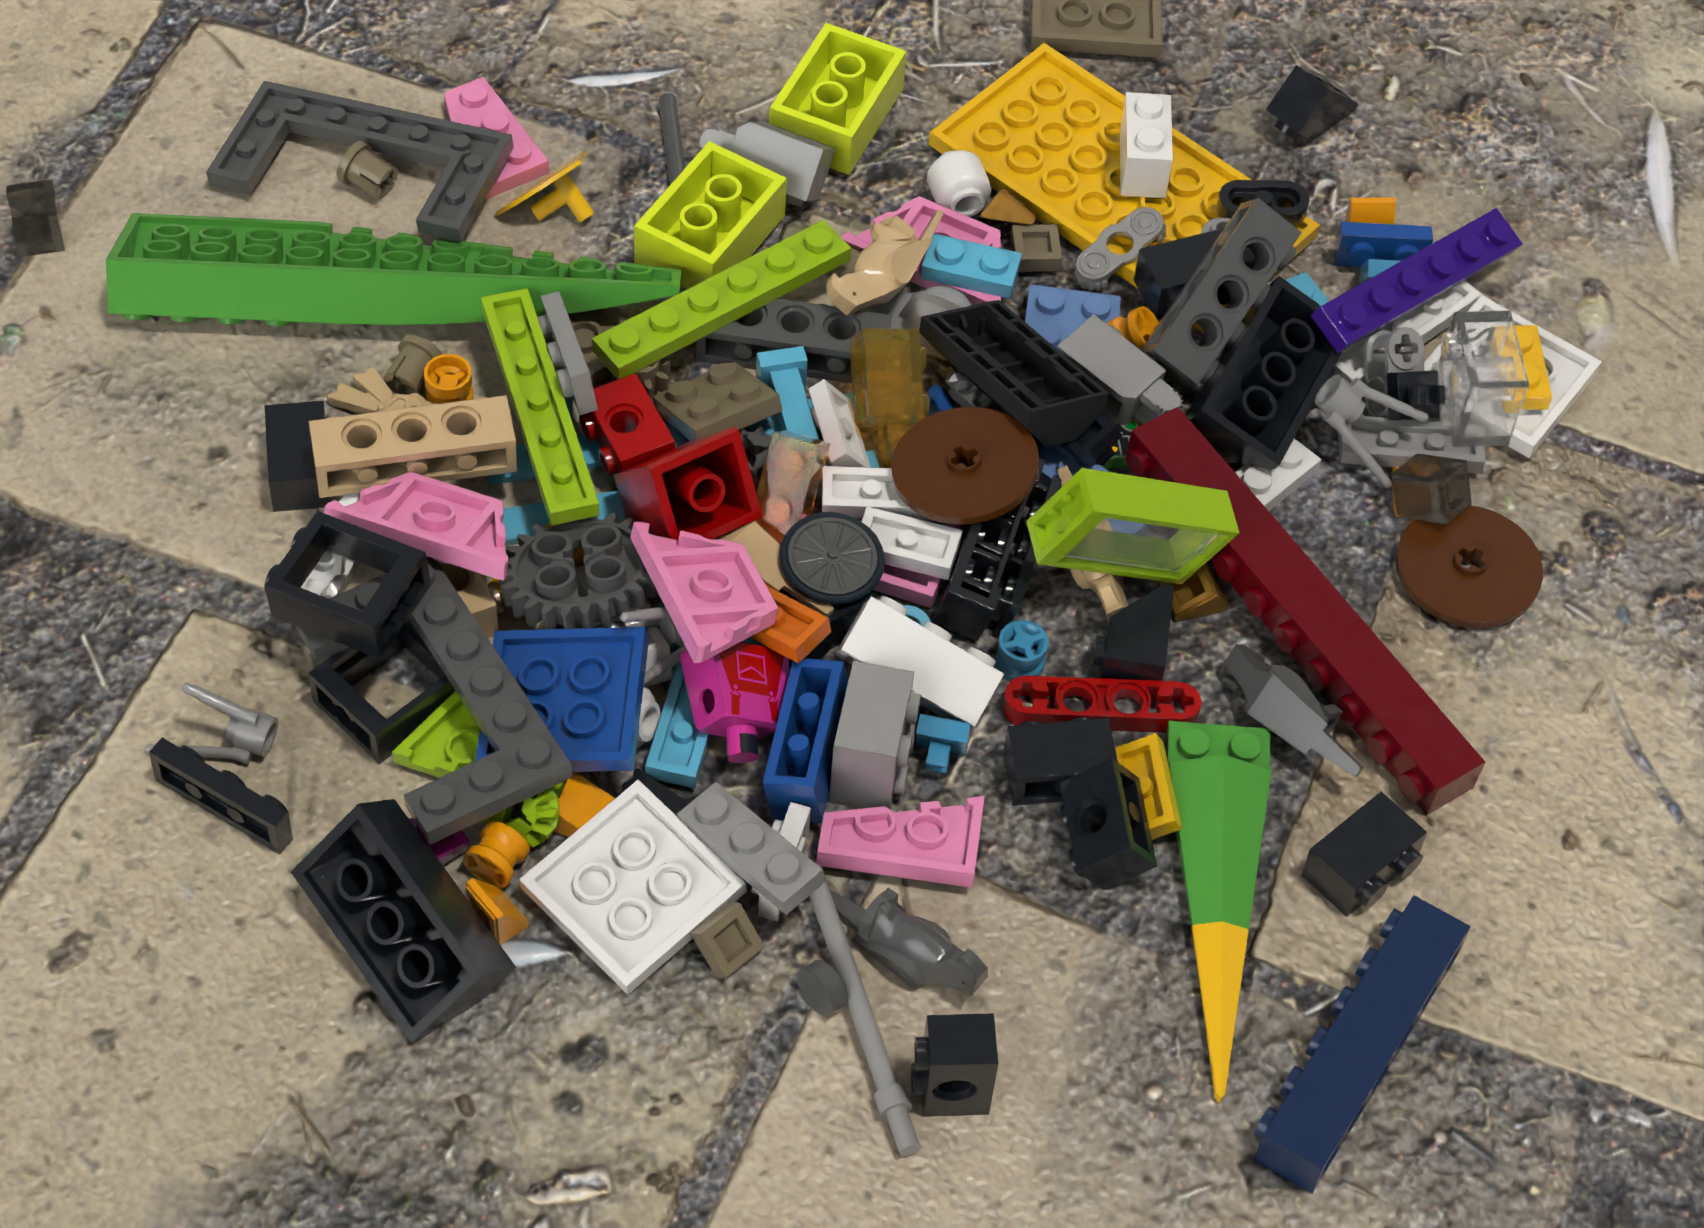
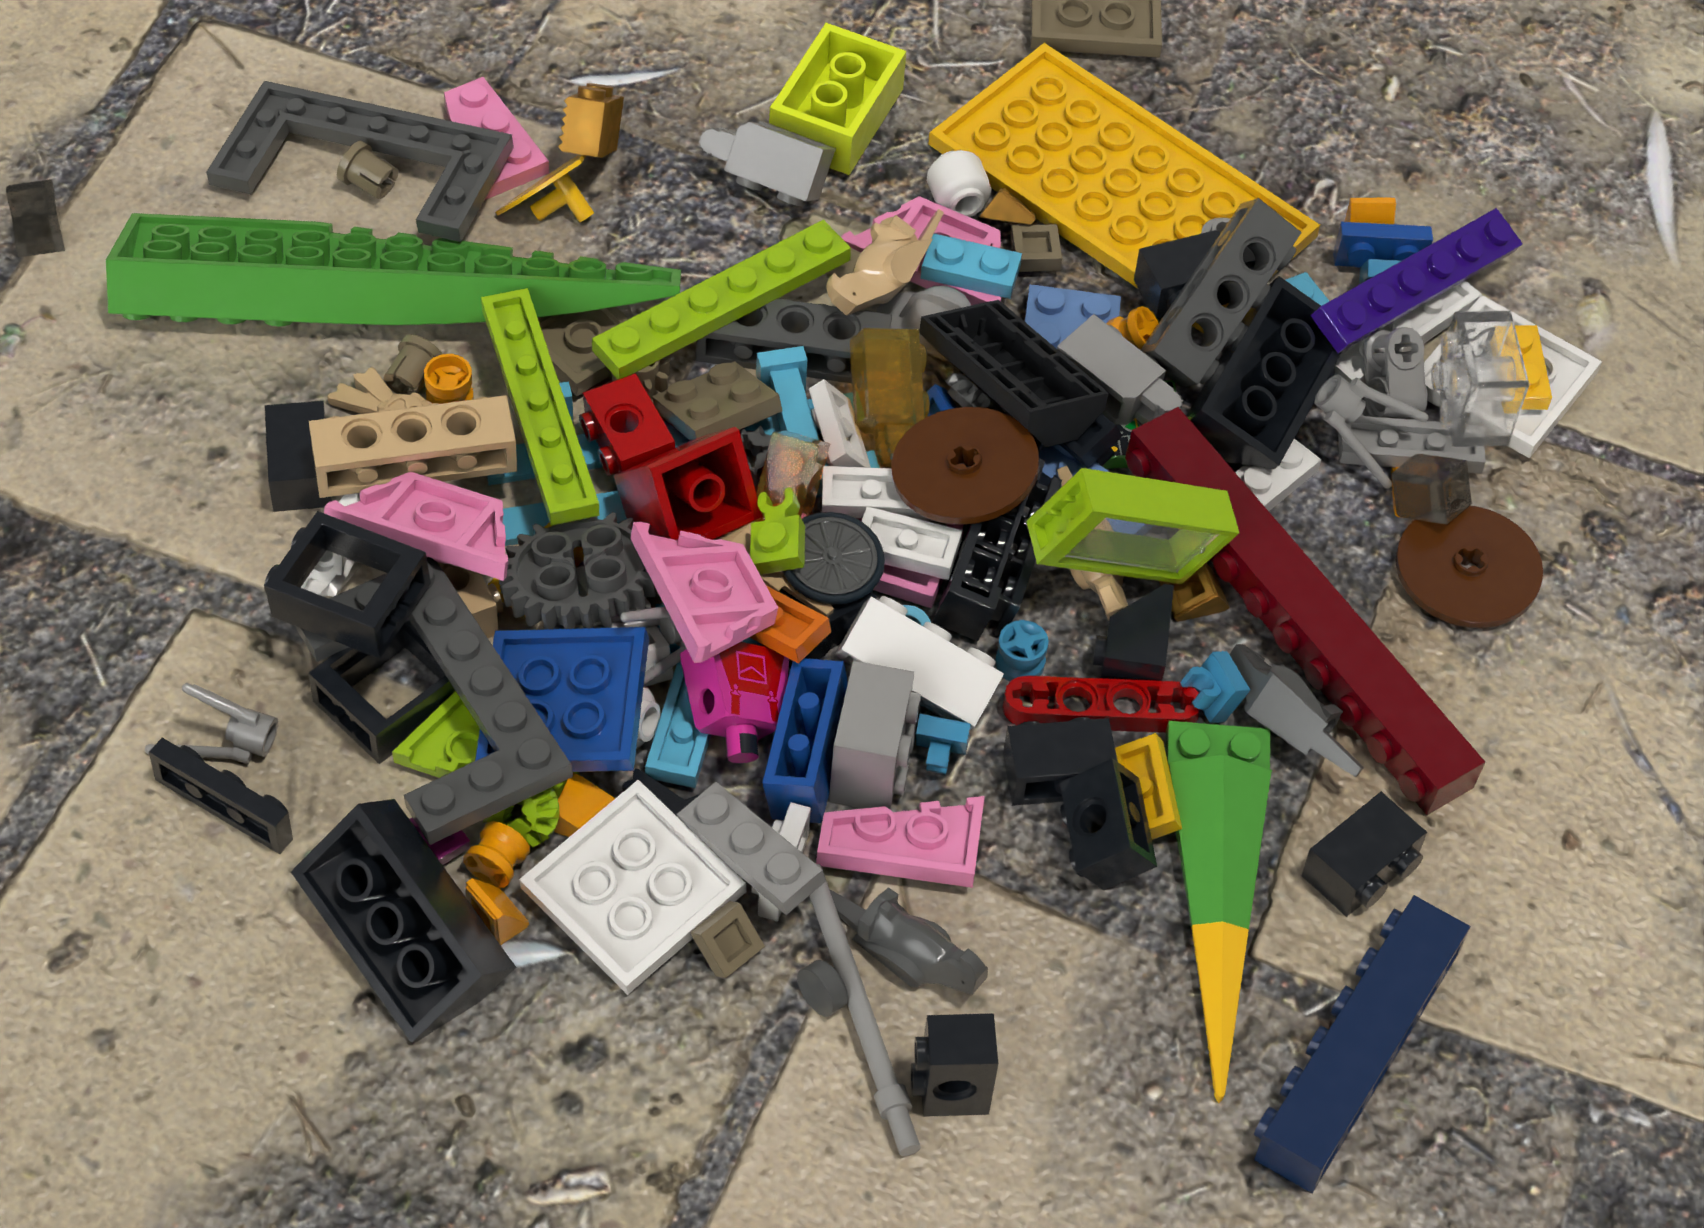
(566, 354): light grey plate -> none
(592, 121): none -> pearl gold brick
(671, 135): dark grey bar -> none
(710, 216): neon yellow brick -> none
(780, 539): none -> lime plate
(1099, 263): light grey piece -> none
(1145, 145): white brick -> none
(1218, 685): none -> dark azure tile
(1284, 197): black plate -> none
(1309, 105): black slope -> none
(1417, 390): black tile -> none

